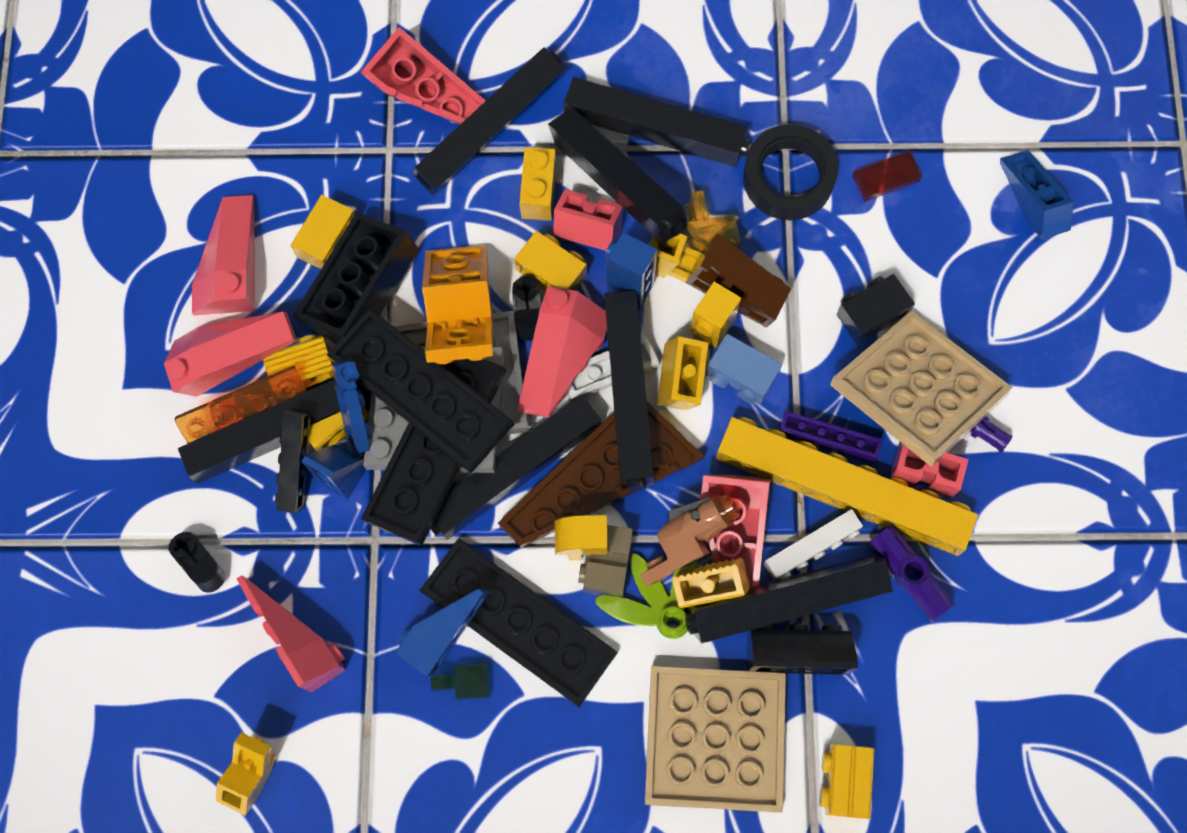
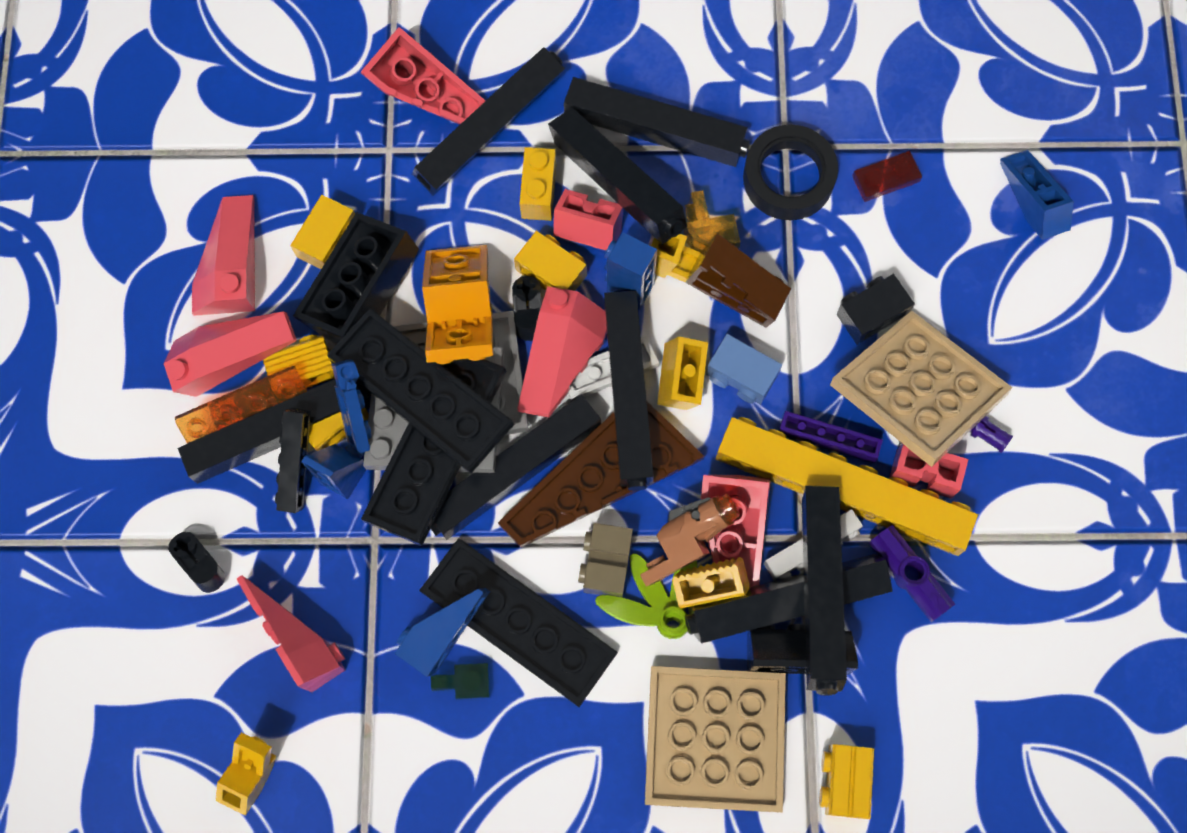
(581, 536): yellow brick -> none
(715, 315): yellow brick -> none
(823, 590): none -> black brick

